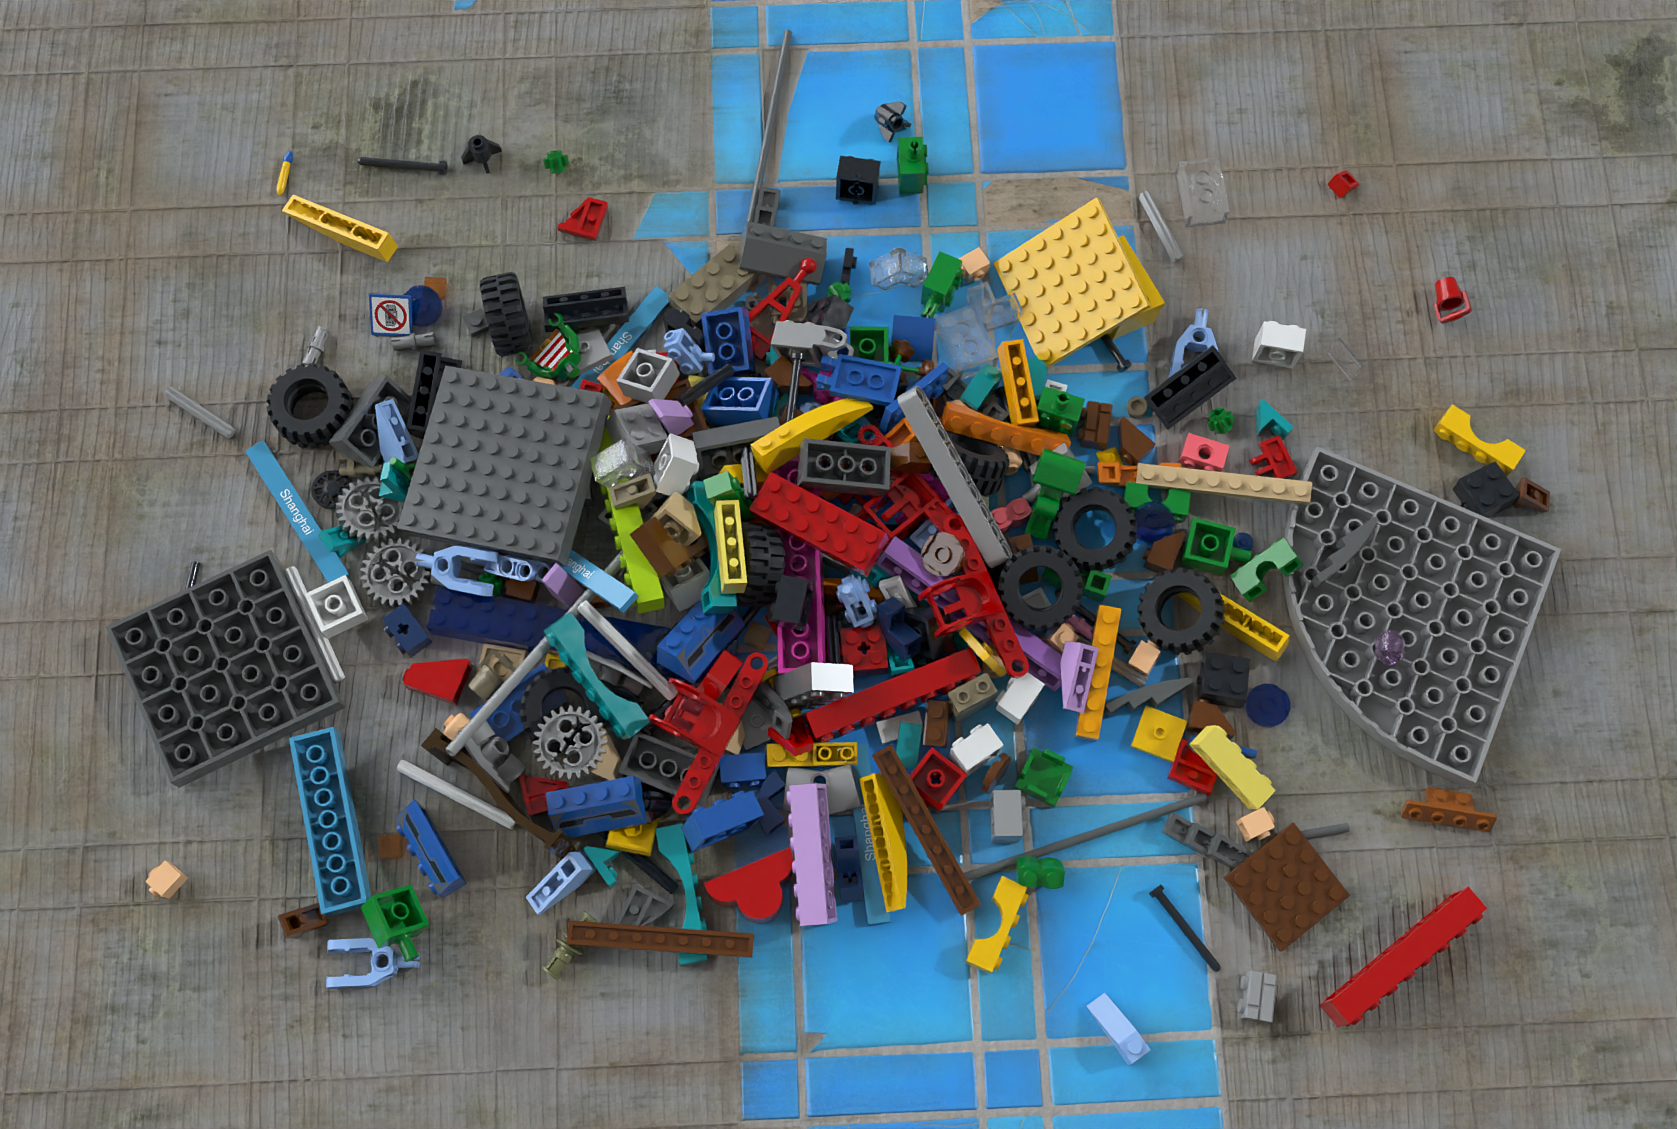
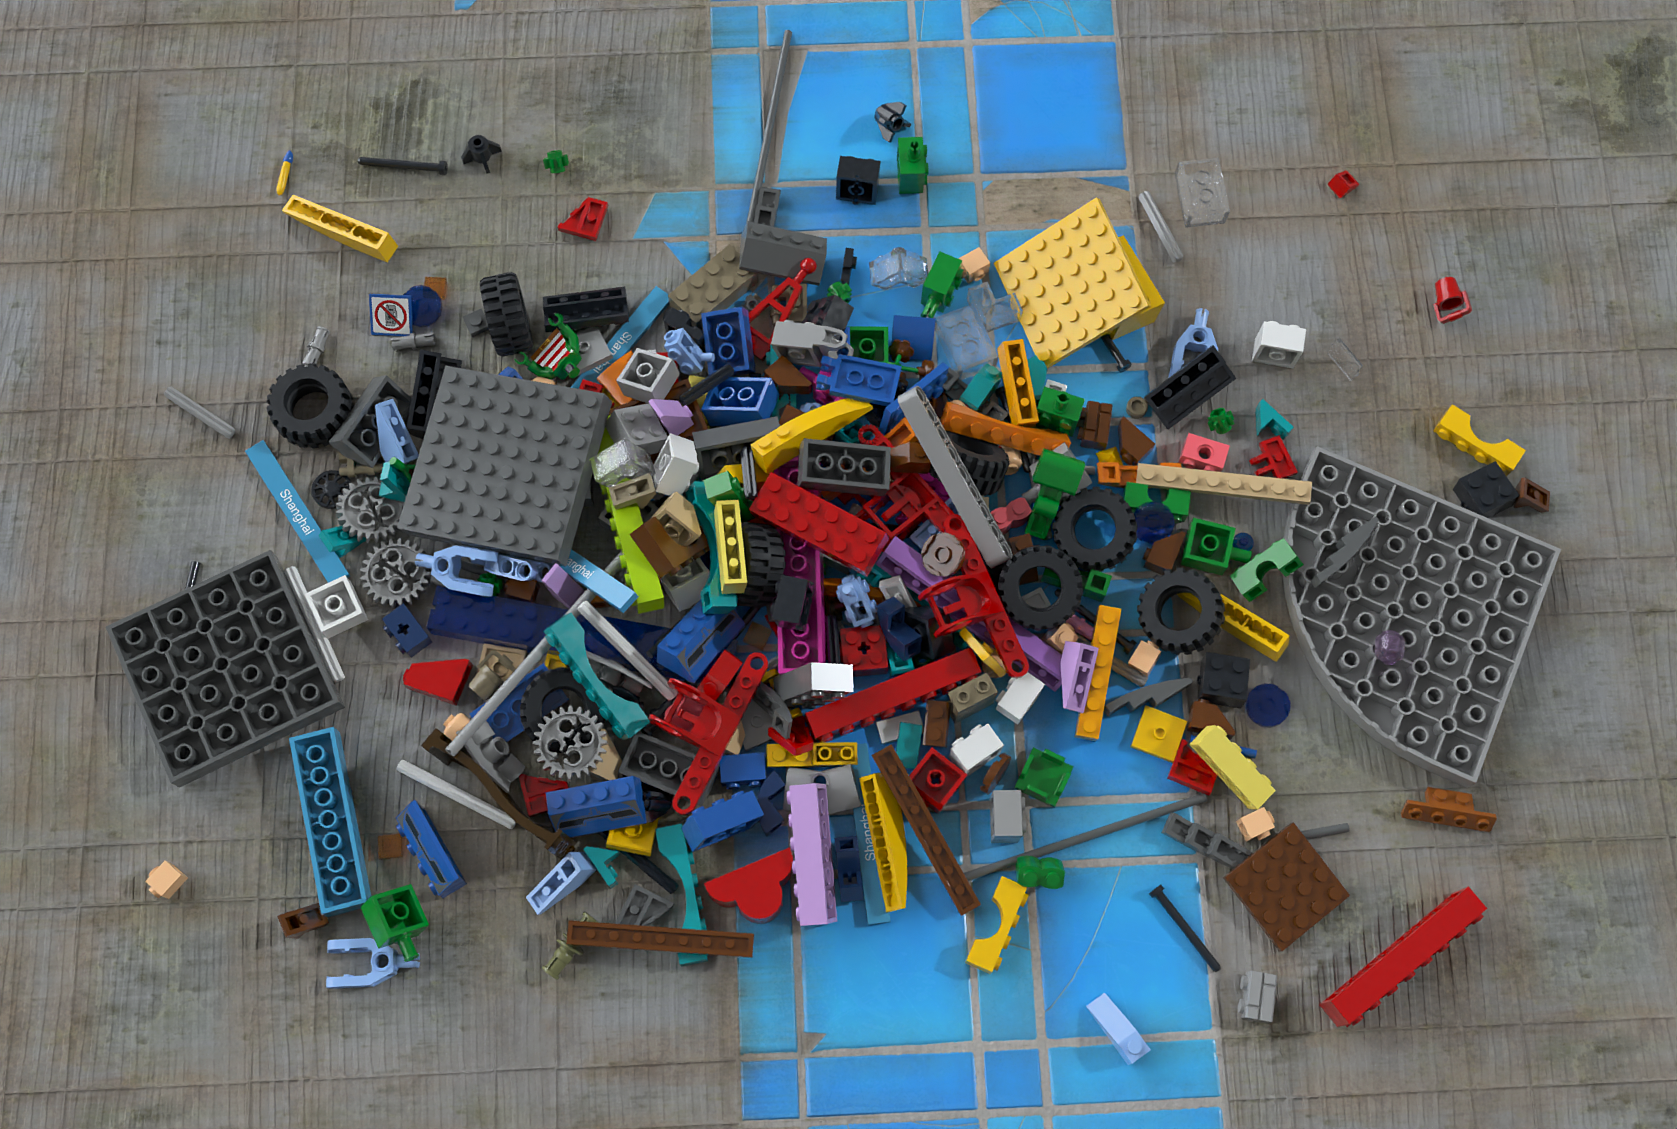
(797, 359): black bar -> none

